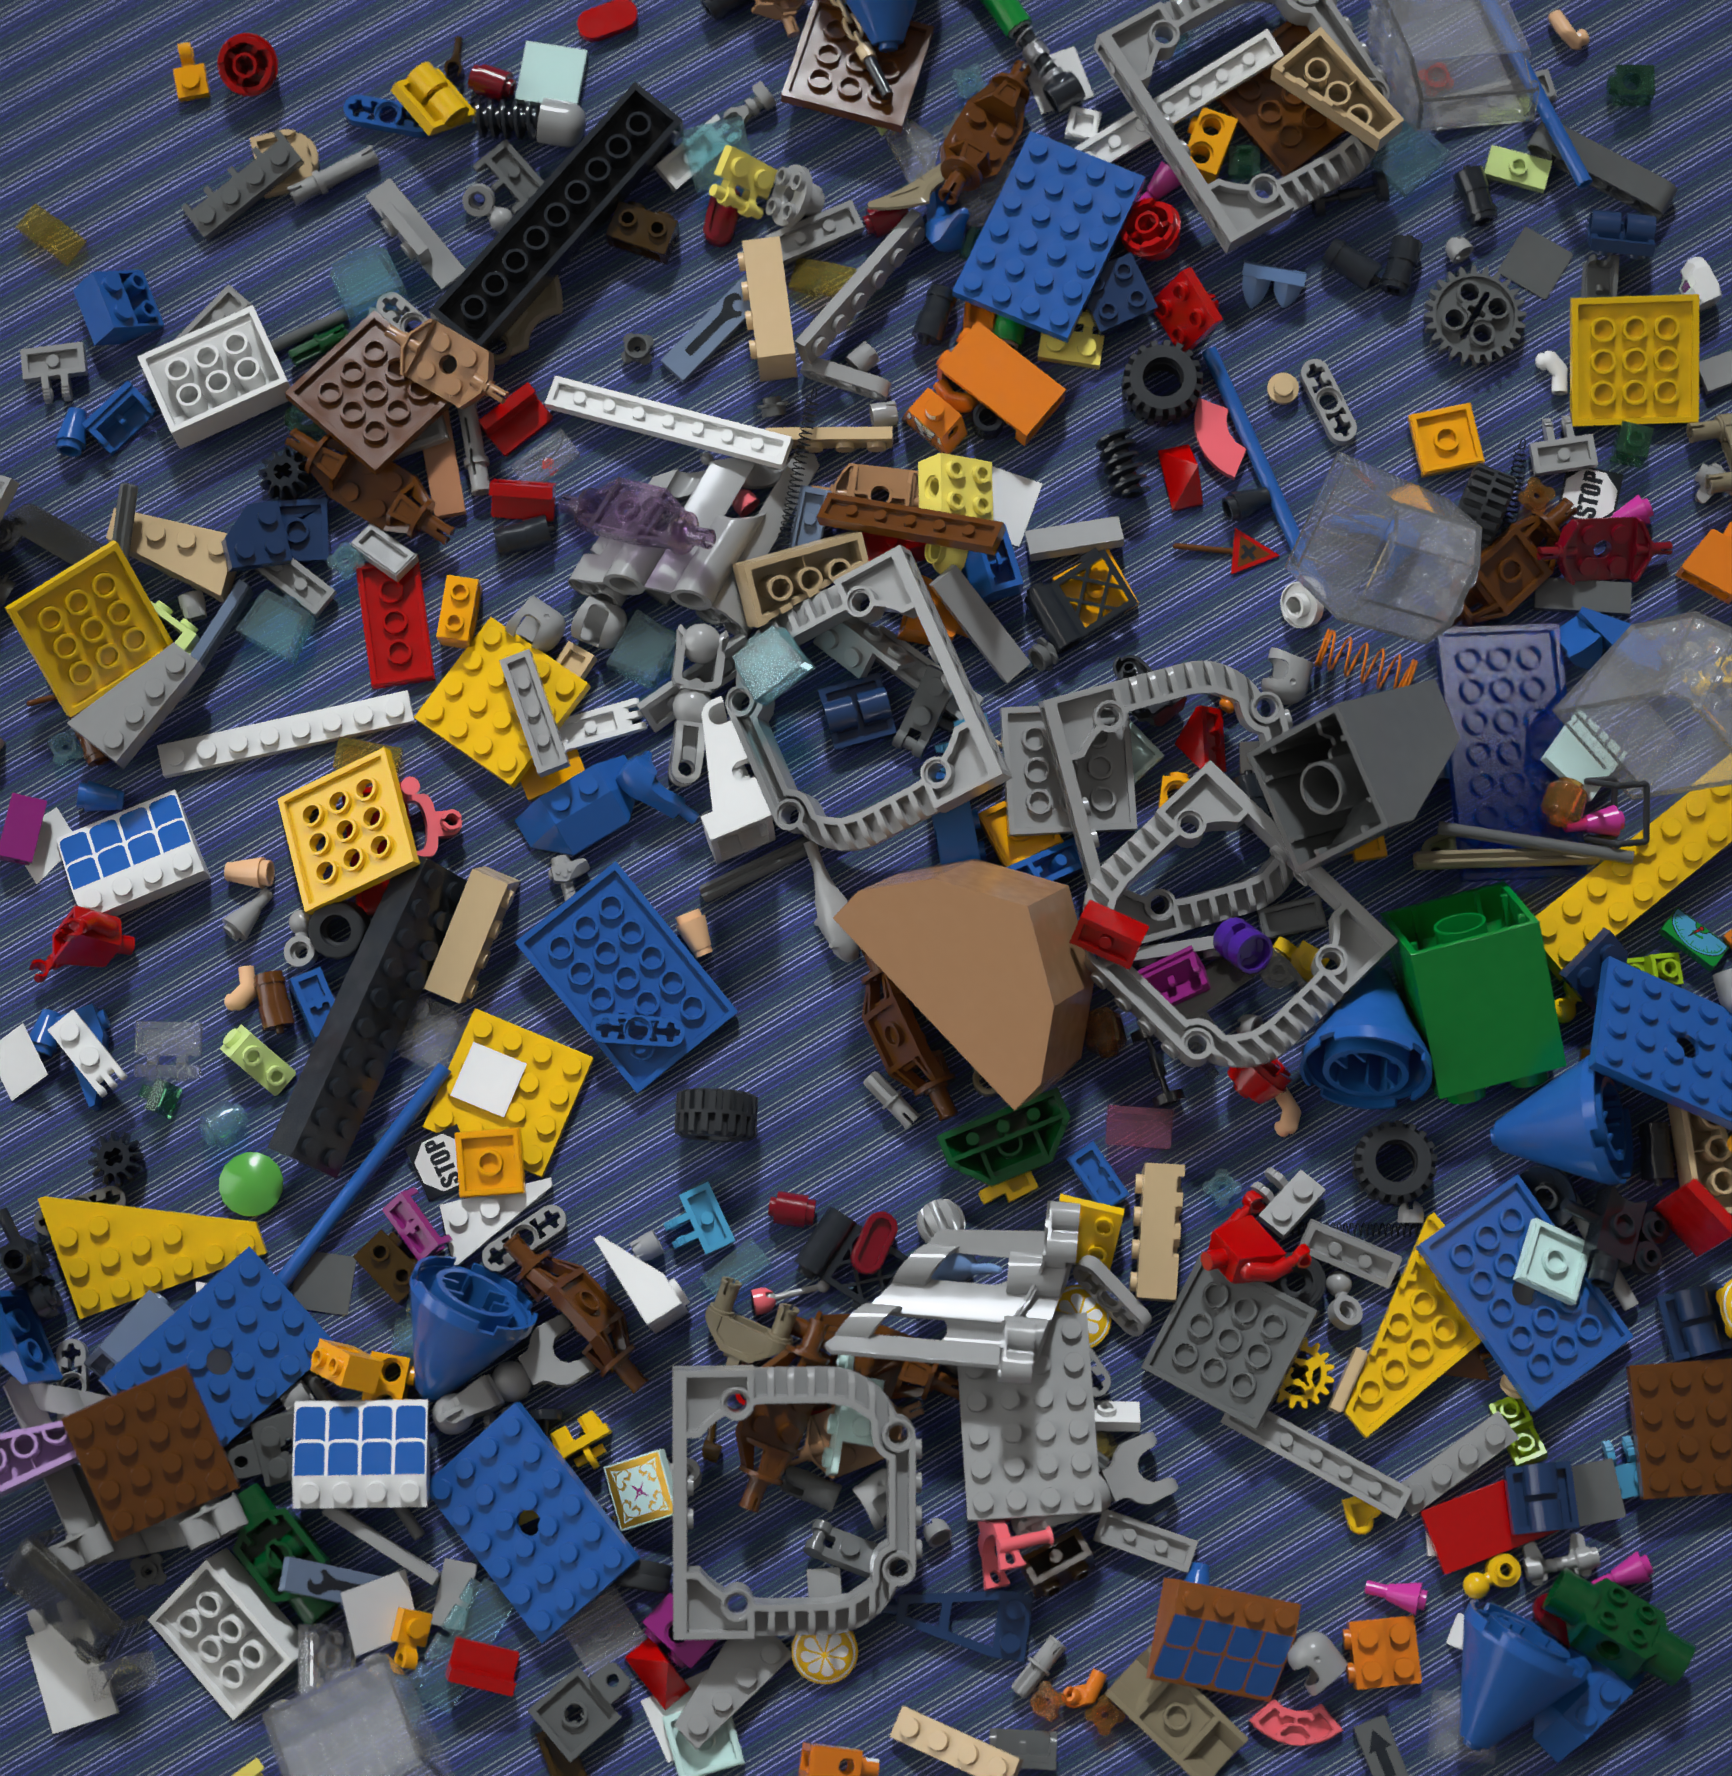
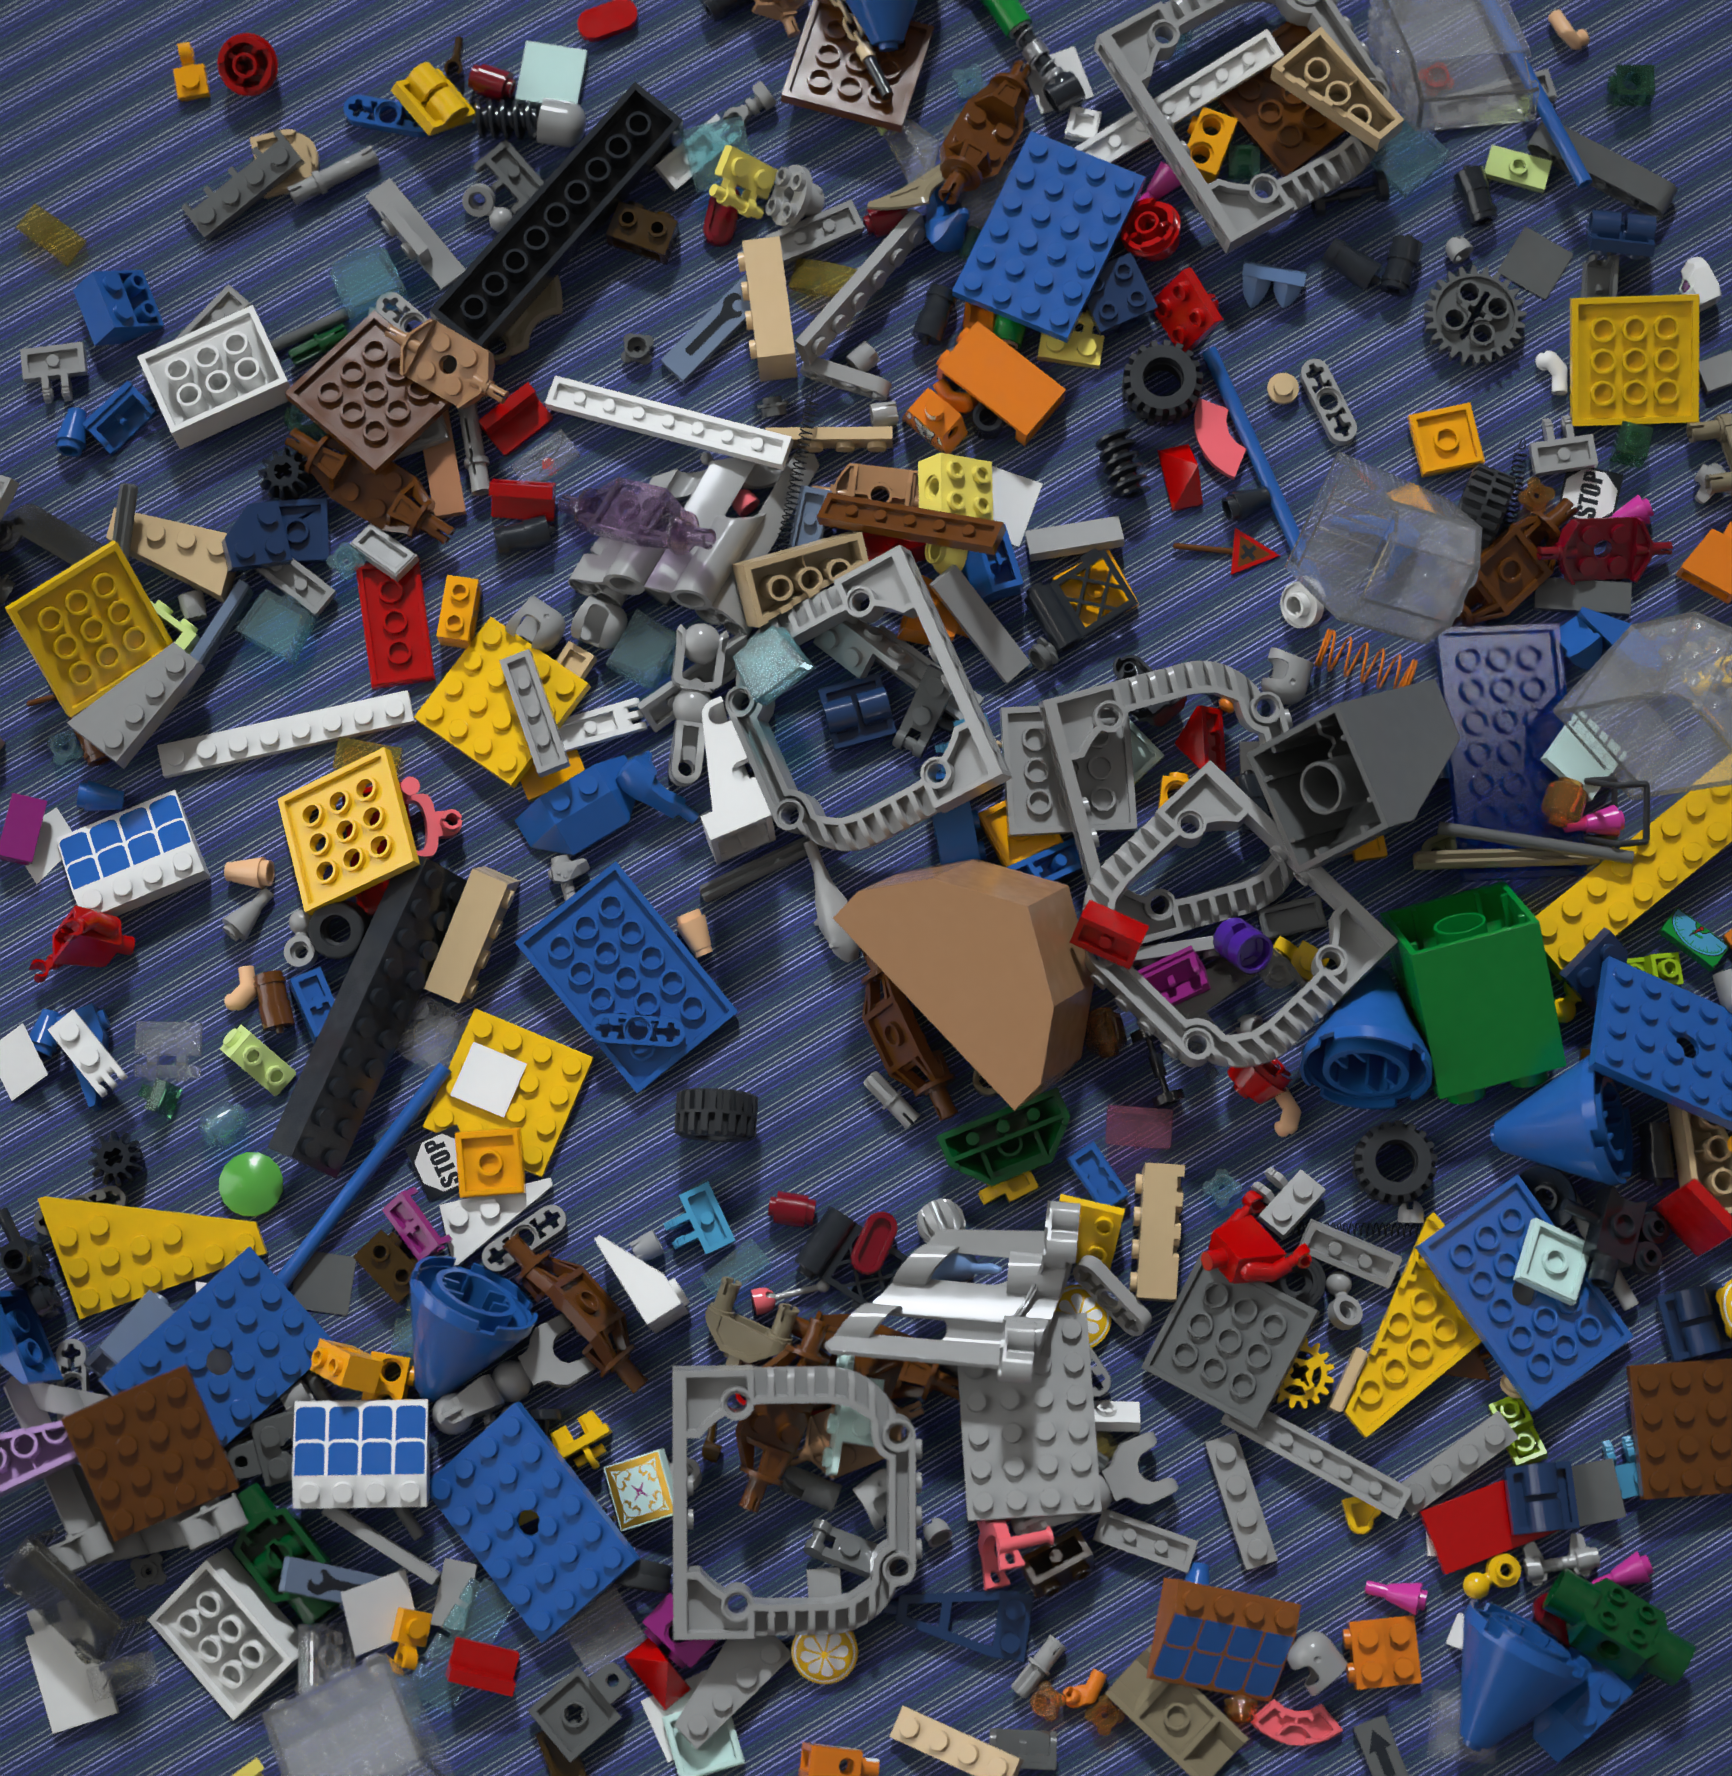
(1240, 1501): none -> light grey plate
(1240, 1708): none -> clear orange plate

